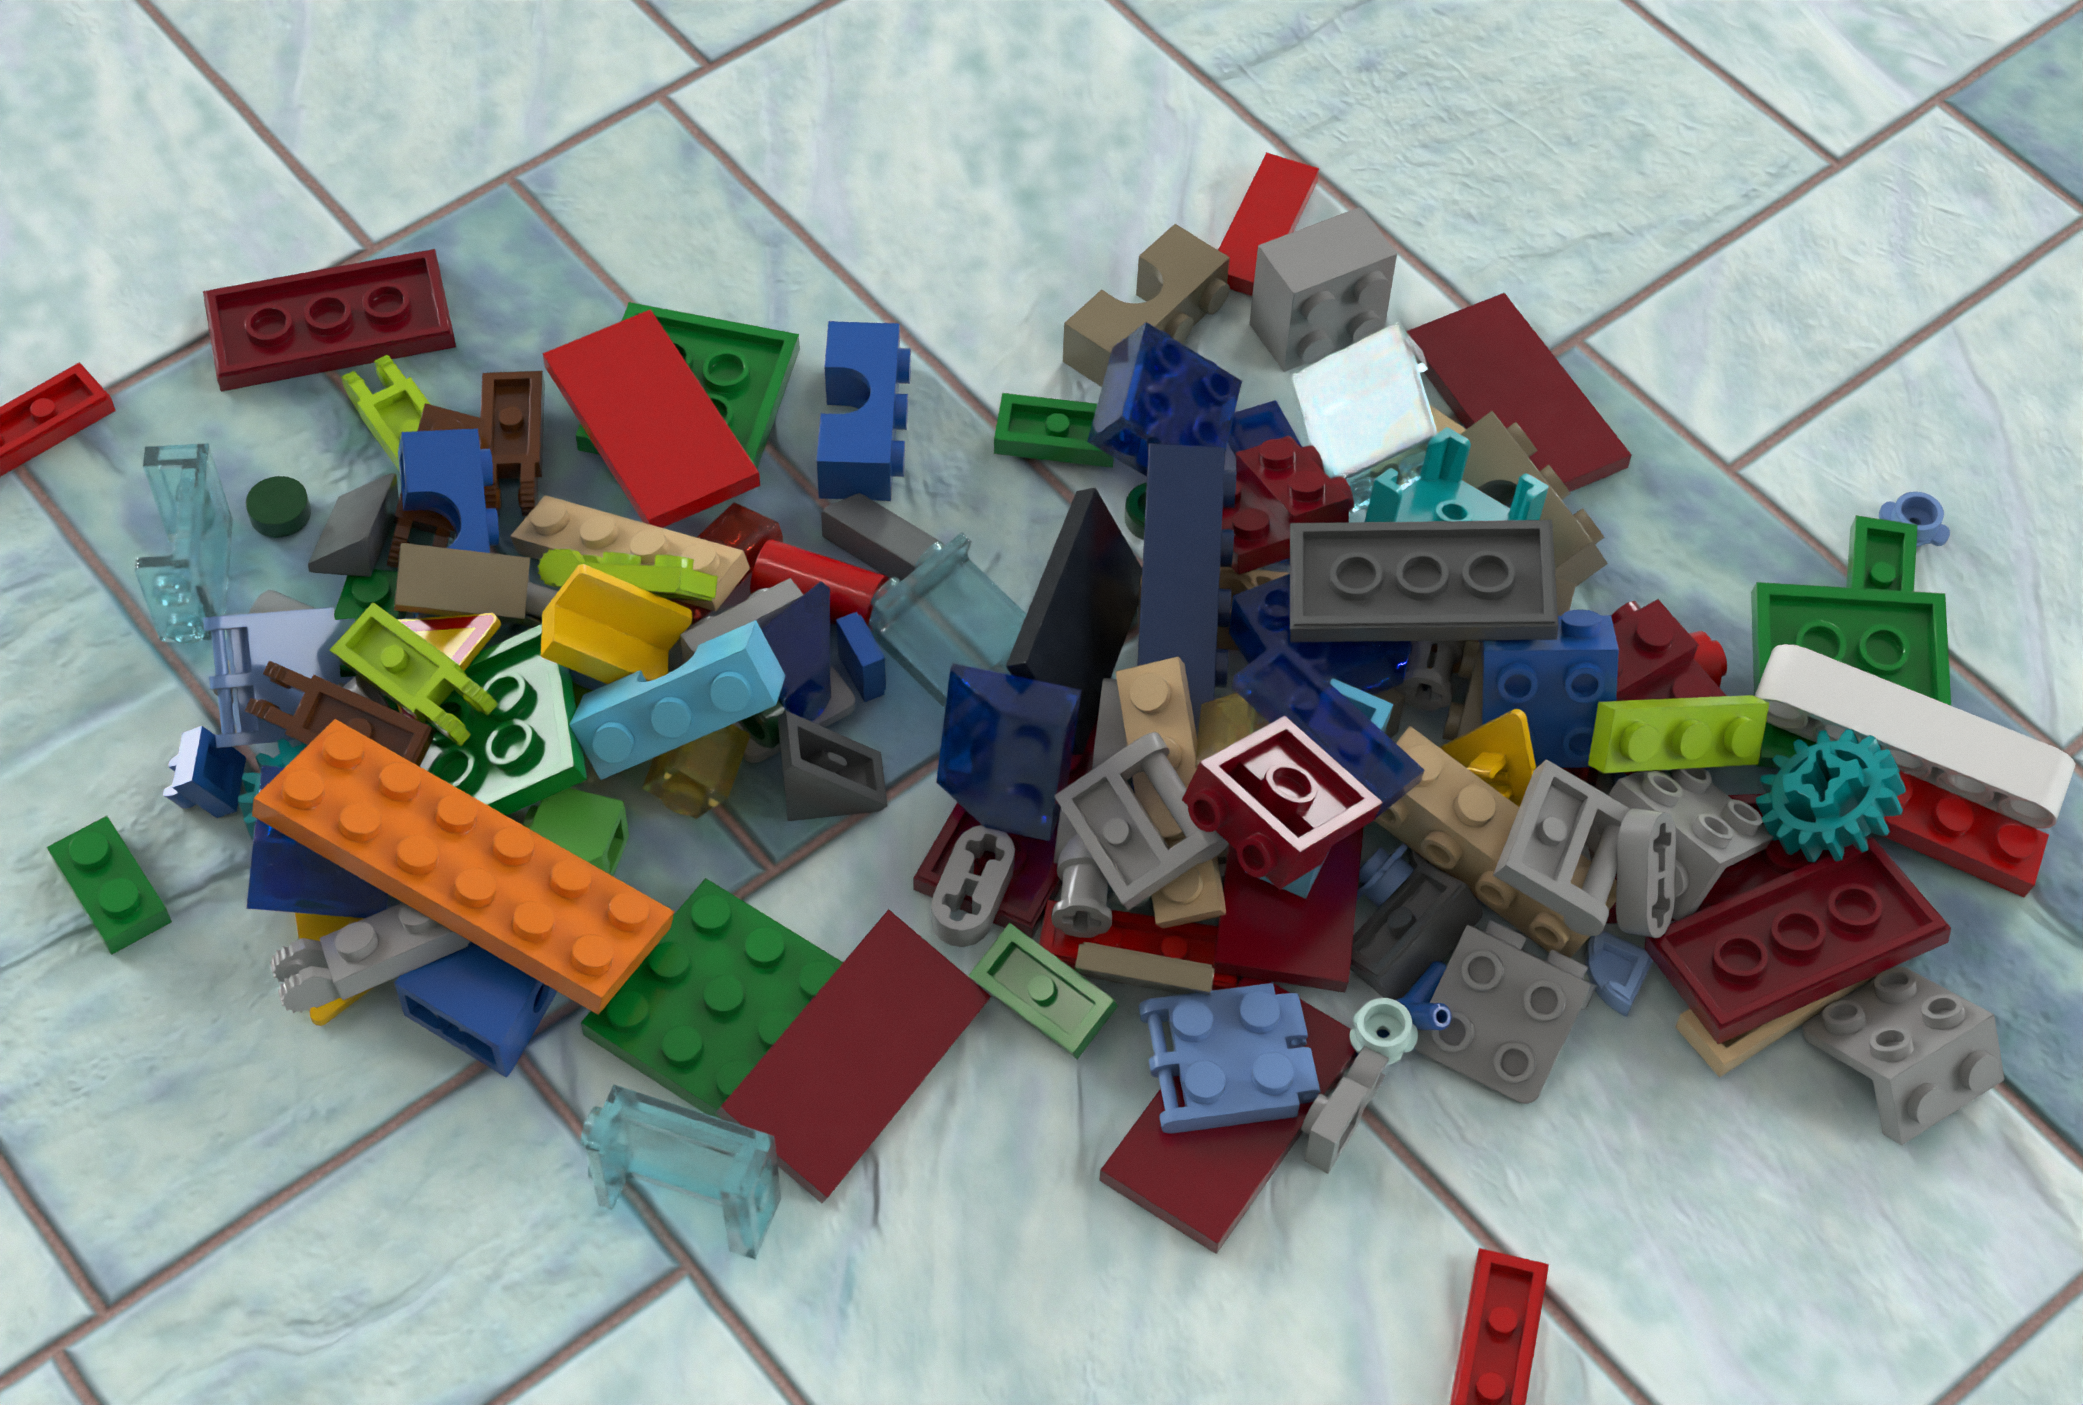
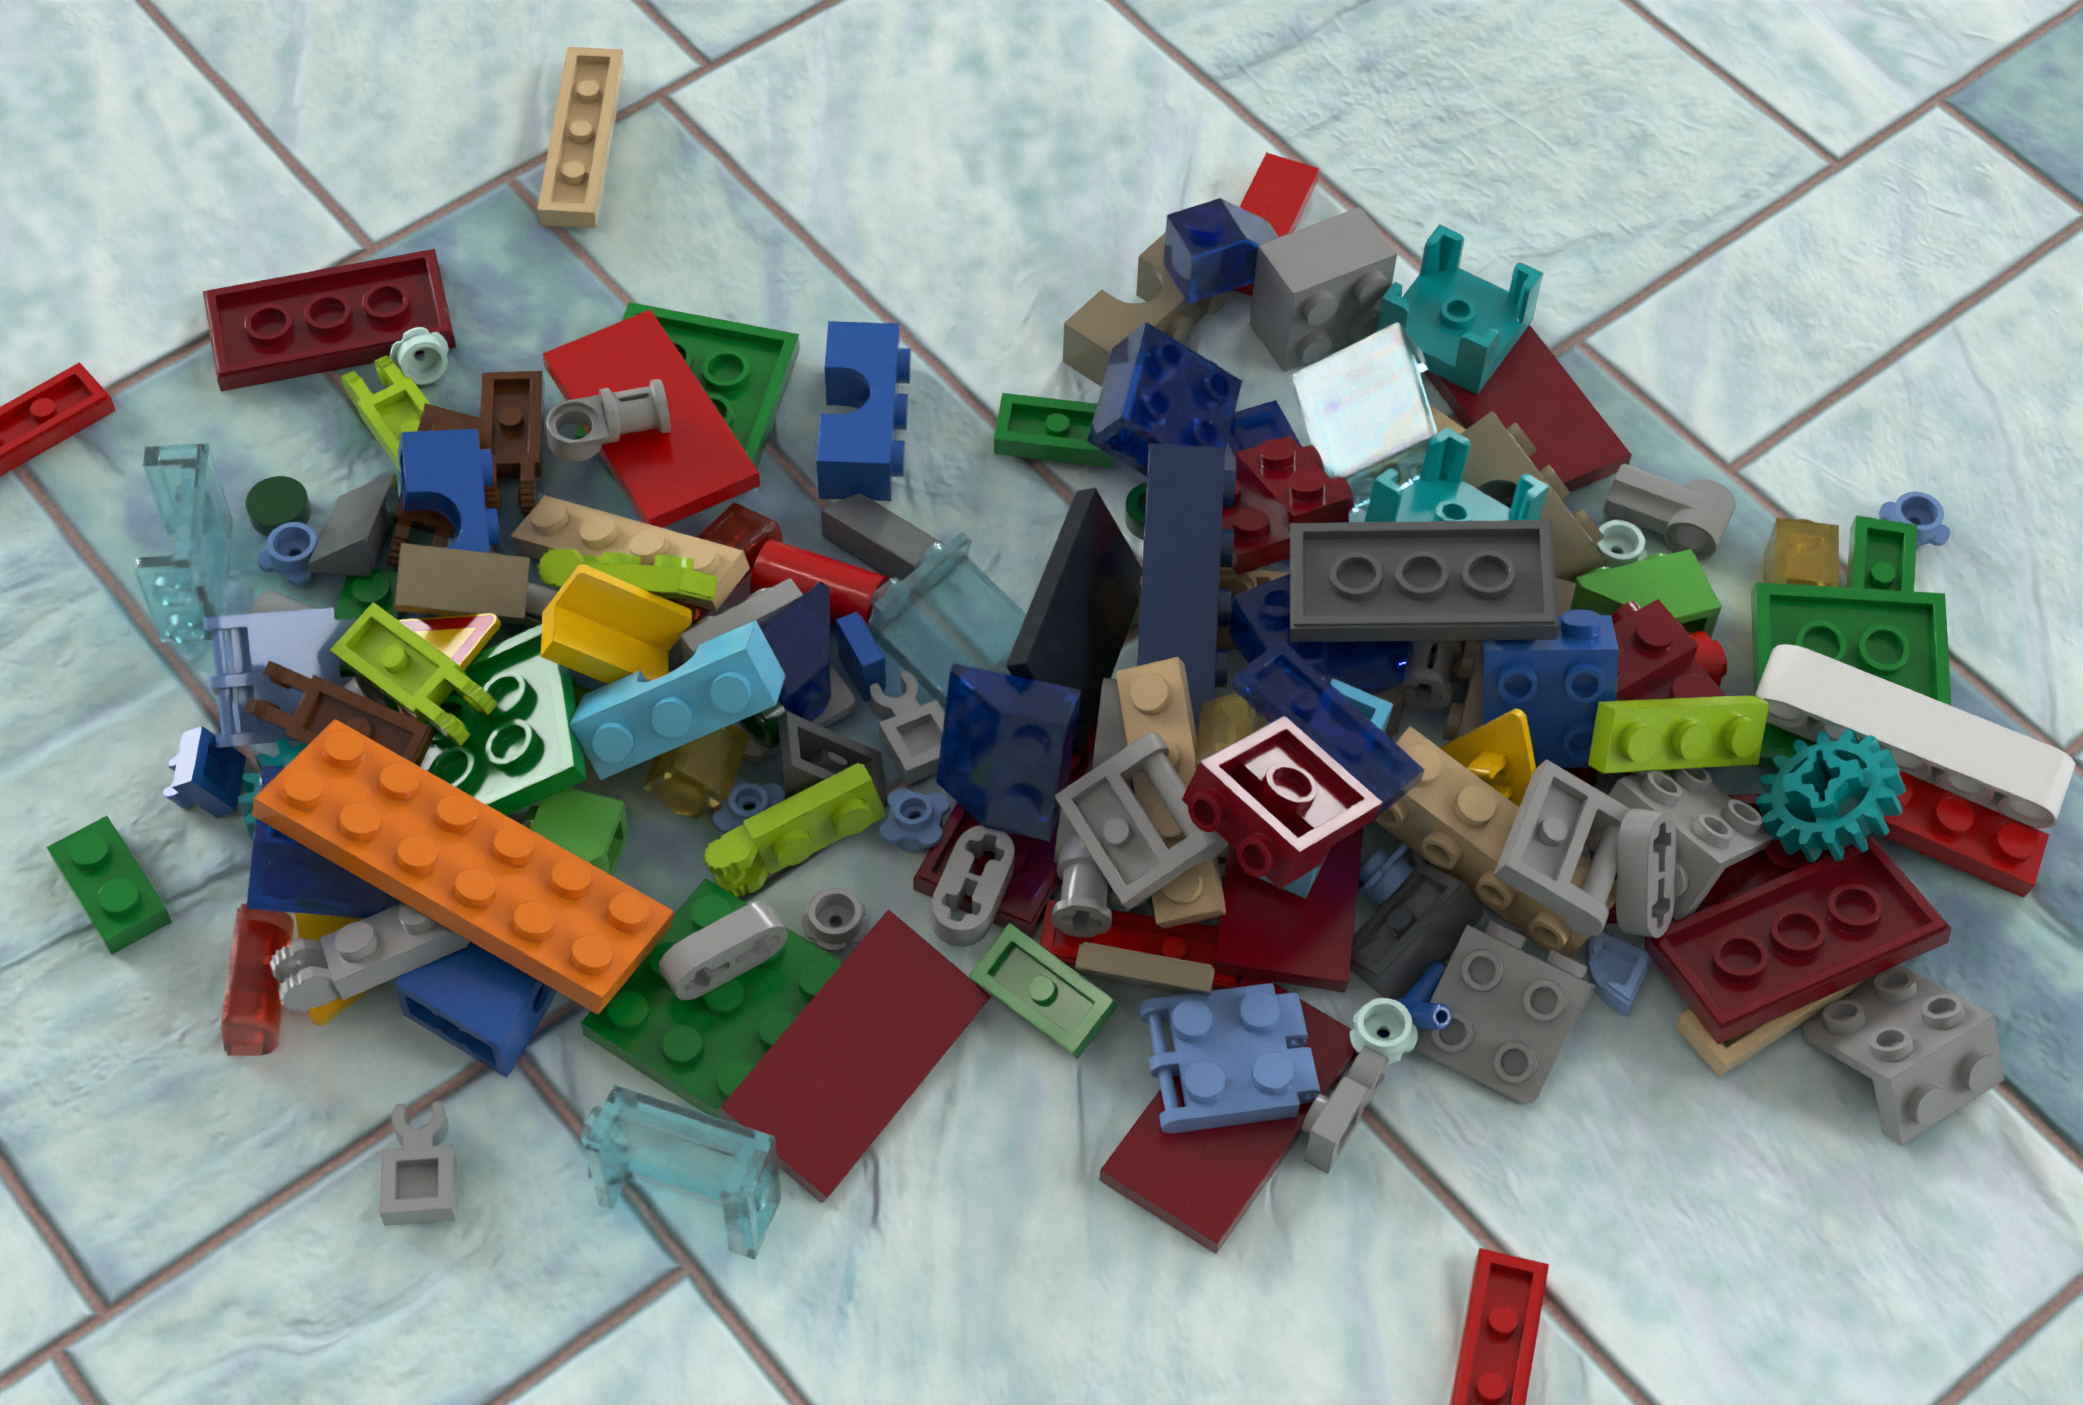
(251, 996): none -> clear red brick
(285, 542): none -> medium blue plate
(421, 1176): none -> light grey plate
(427, 367): none -> light aqua plate
(581, 138): none -> tan plate
(608, 417): none -> light grey connector
(723, 950): none -> light grey beam
(743, 794): none -> medium blue plate
(794, 830): none -> lime hinge
(835, 905): none -> light grey plate
(909, 730): none -> light grey plate
(917, 833): none -> medium blue plate
(1213, 248): none -> clear blue slope
(1459, 317): none -> teal panel
(1624, 539): none -> light aqua plate
(1671, 578): none -> bright green slope
(1685, 515): none -> light grey piece
(1802, 553): none -> clear yellow brick

